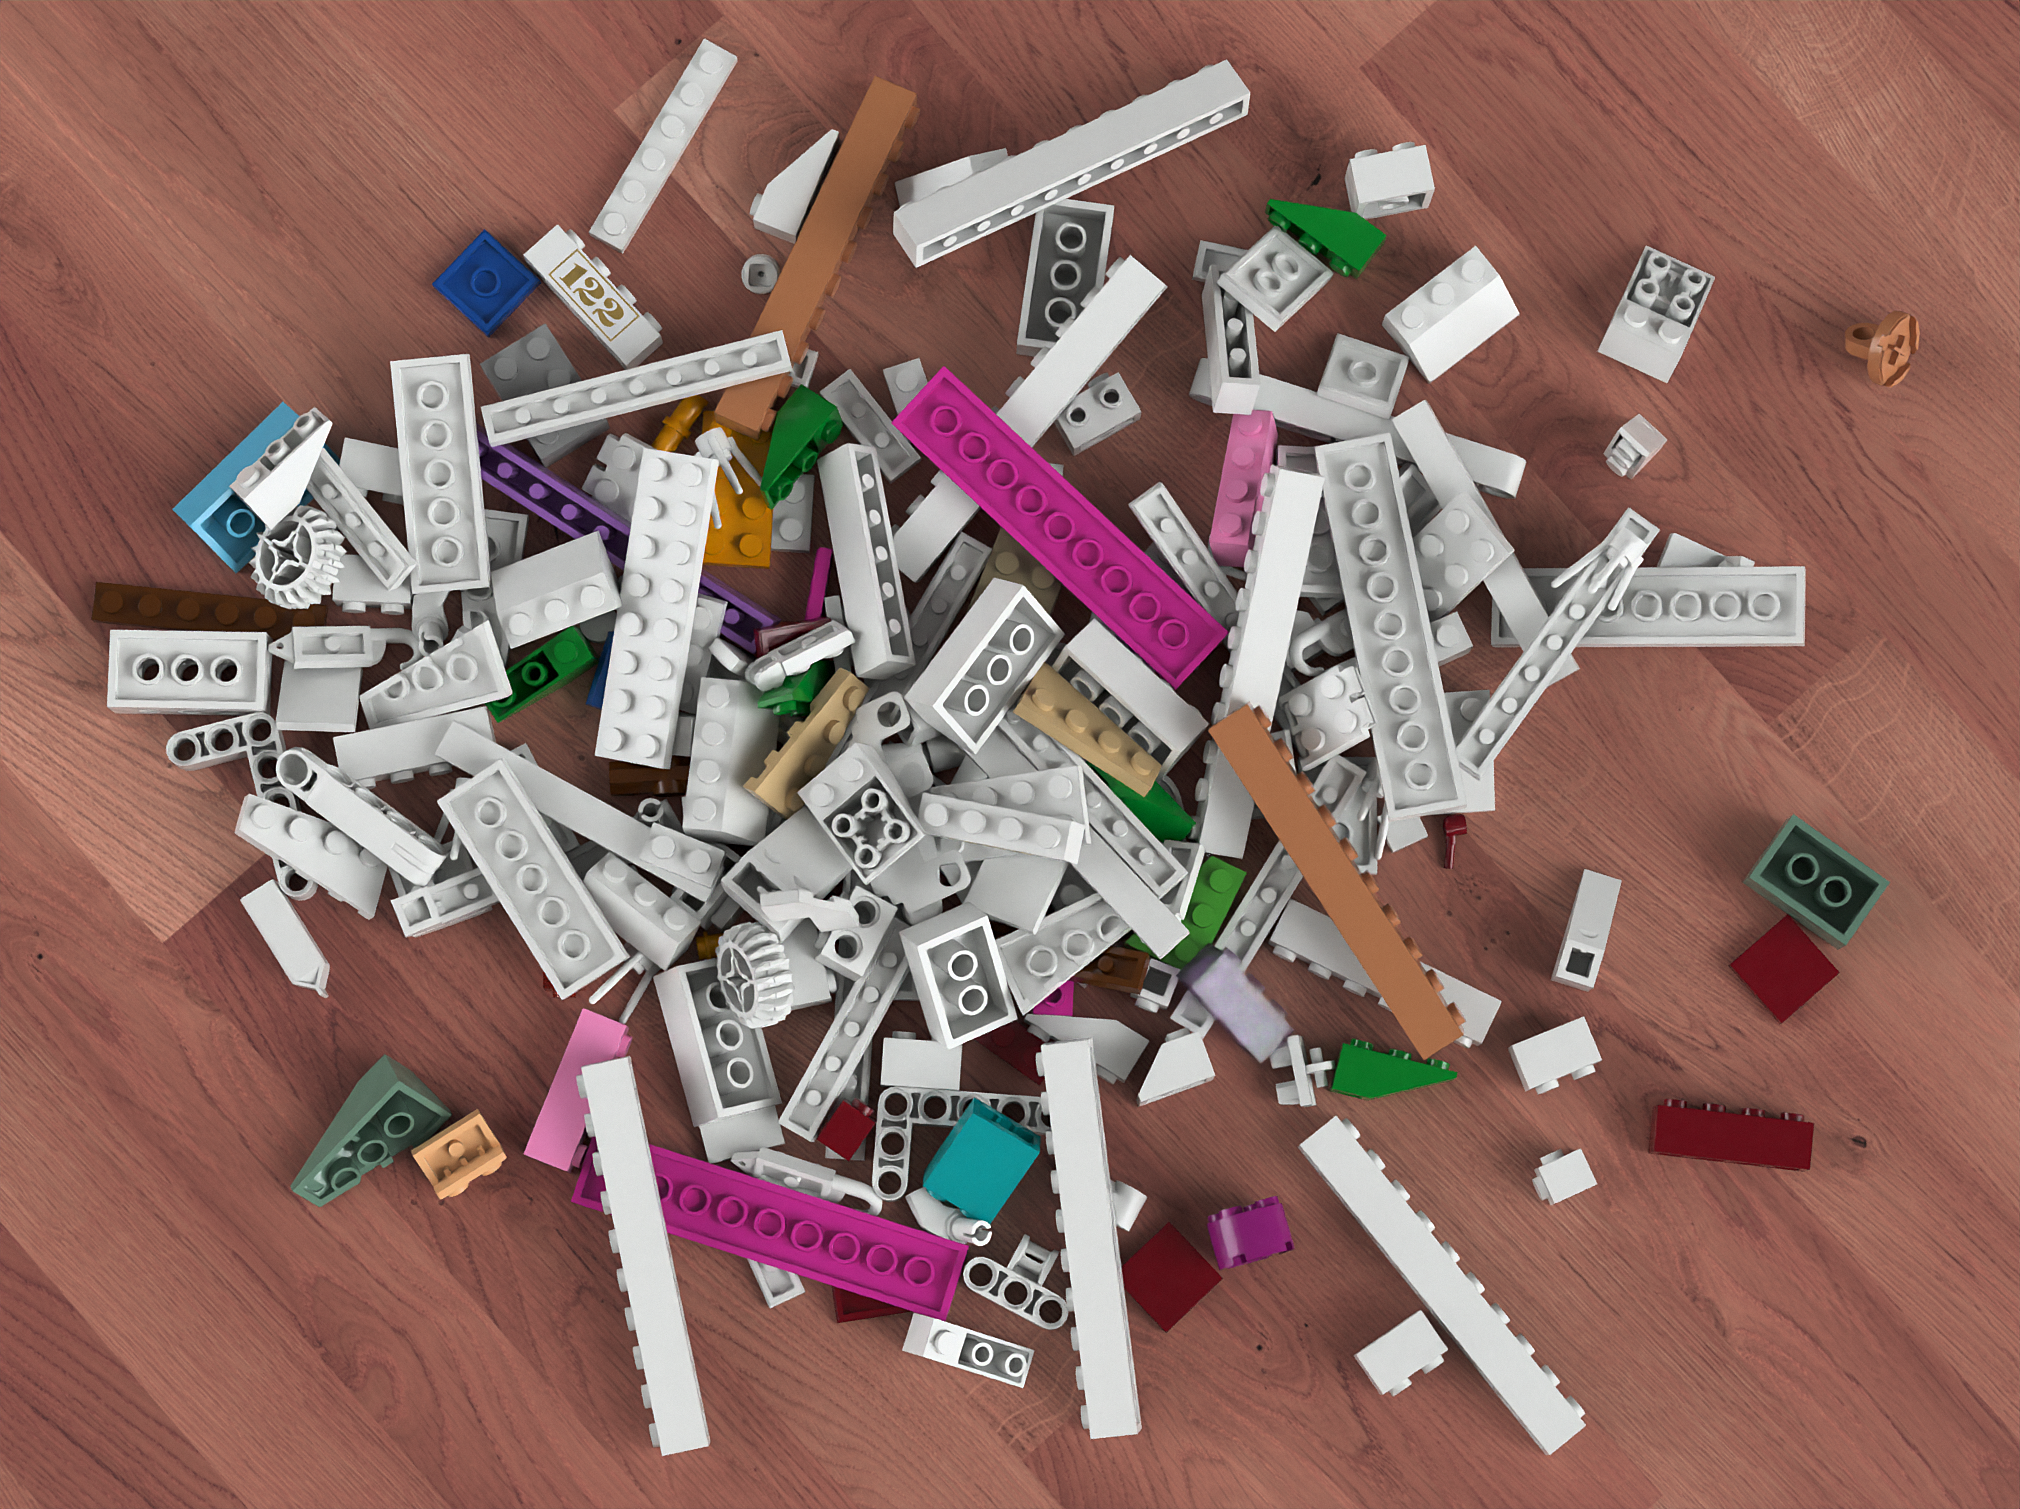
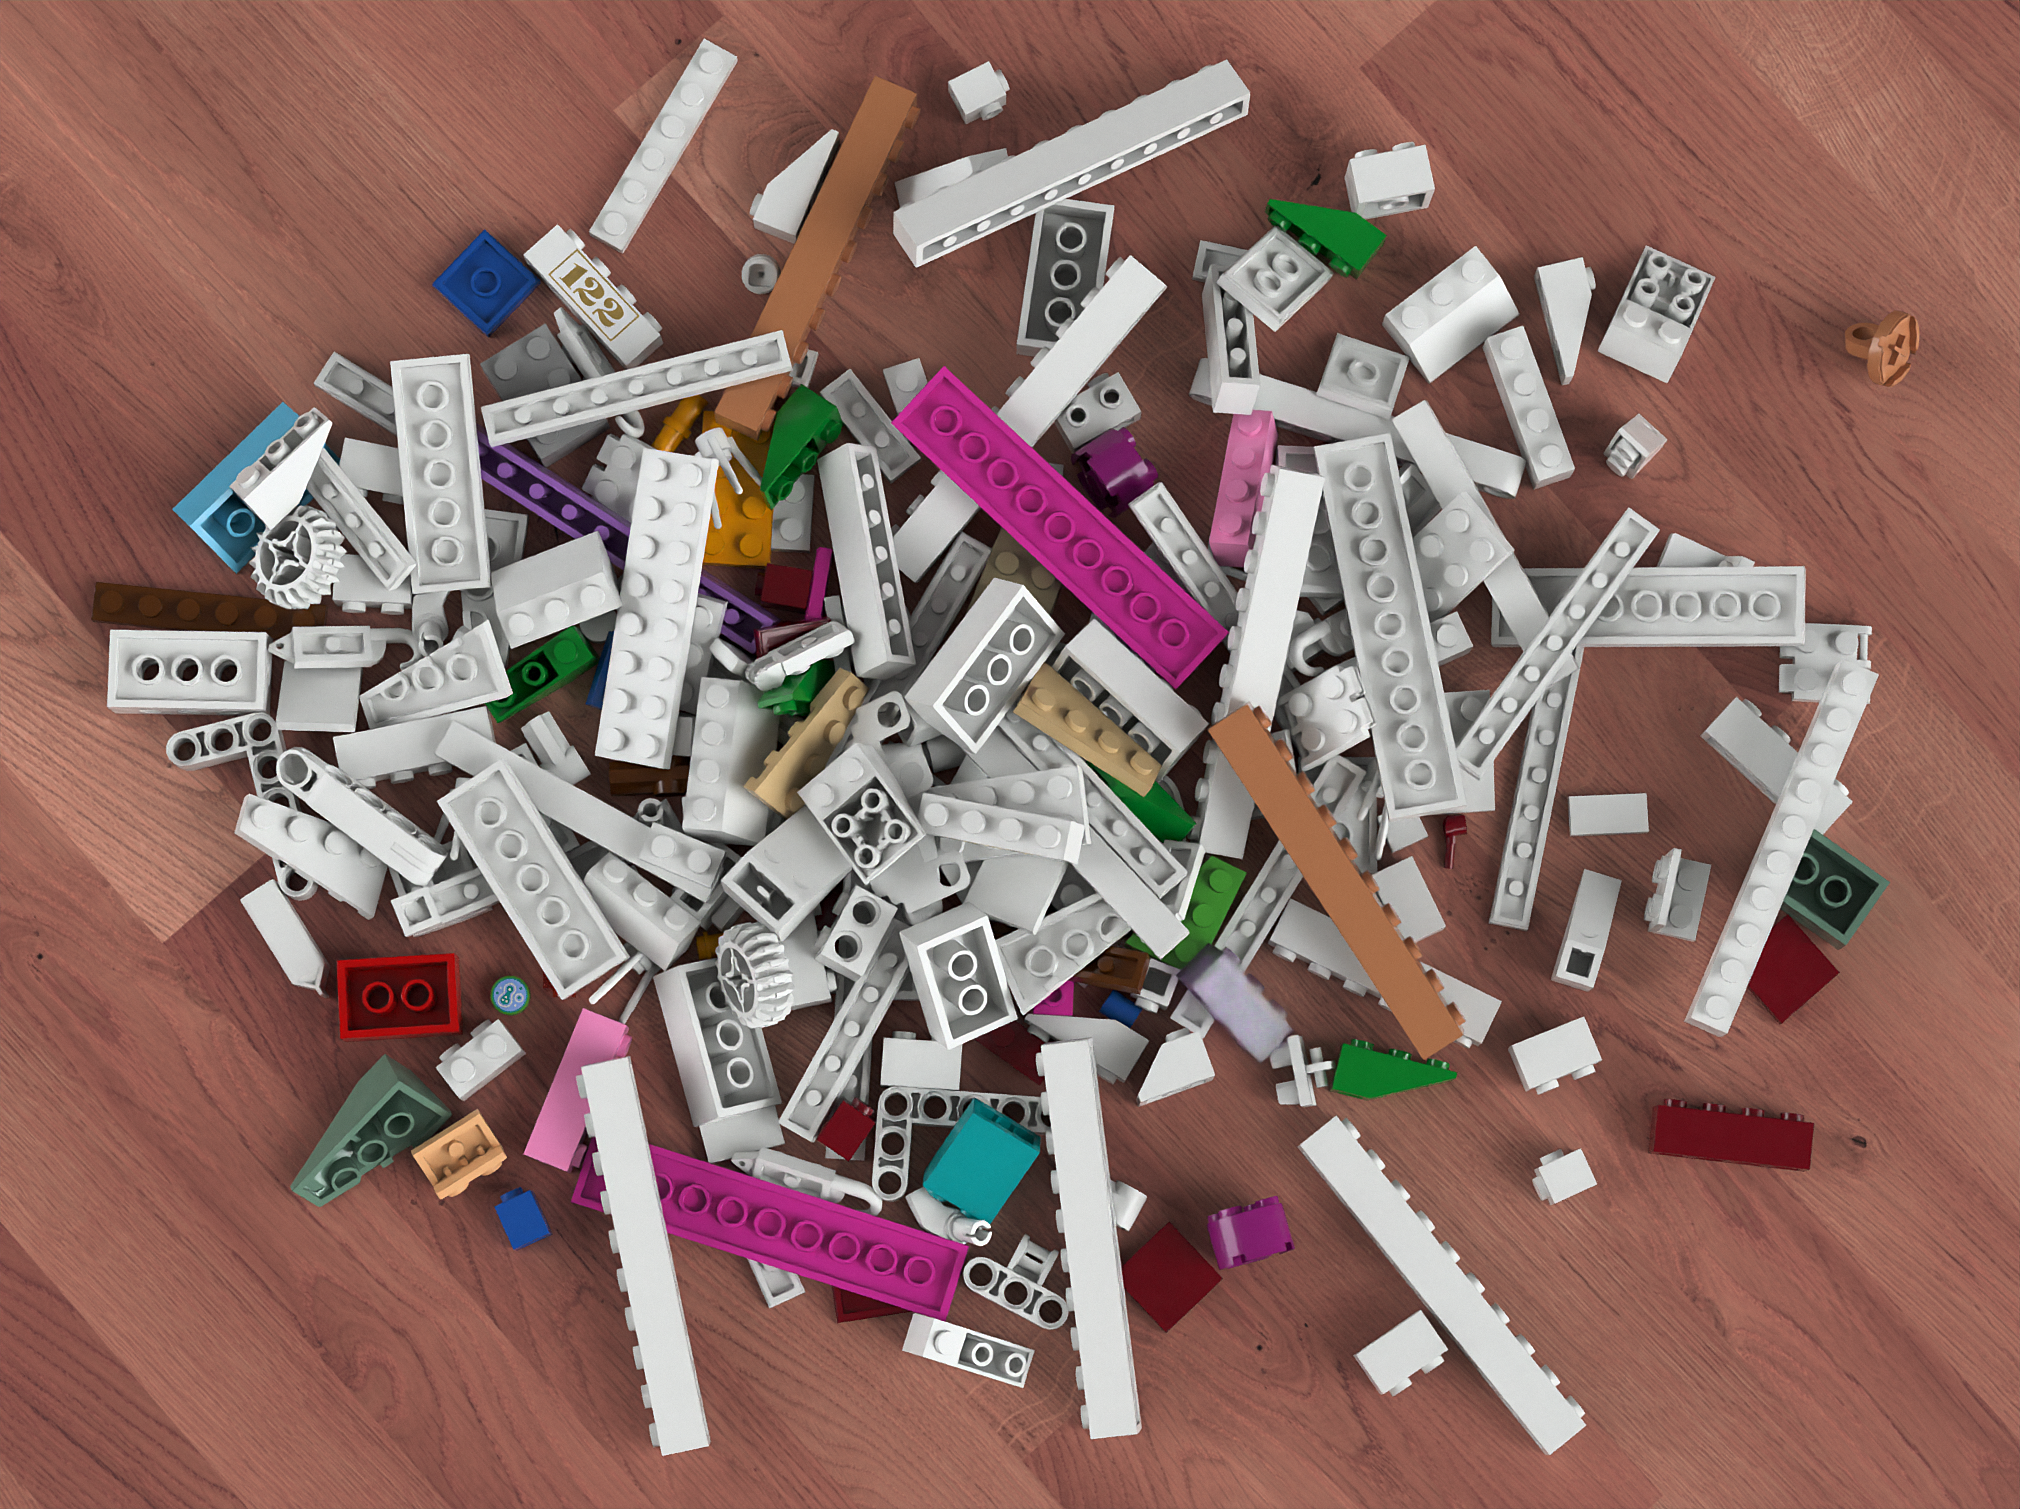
(358, 391): none -> white tile
(399, 997): none -> red brick
(480, 1059): none -> white brick
(510, 995): none -> tile
(522, 1218): none -> blue brick
(554, 750): none -> white piece
(592, 363): none -> white plate
(784, 588): none -> dark red brick
(799, 903): white tile -> none
(979, 93): none -> white brick
(1114, 470): none -> magenta brick
(1120, 1008): none -> blue hinge
(1410, 898): none -> white brick
(1528, 407): none -> white brick
(1533, 802): none -> white tile
(1565, 302): none -> white slope
(1608, 814): none -> white tile
(1623, 551): white plant -> none
(1678, 897): none -> white bracket
(1765, 756): none -> white brick
(1781, 848): none -> white brick
(1816, 660): none -> white plate

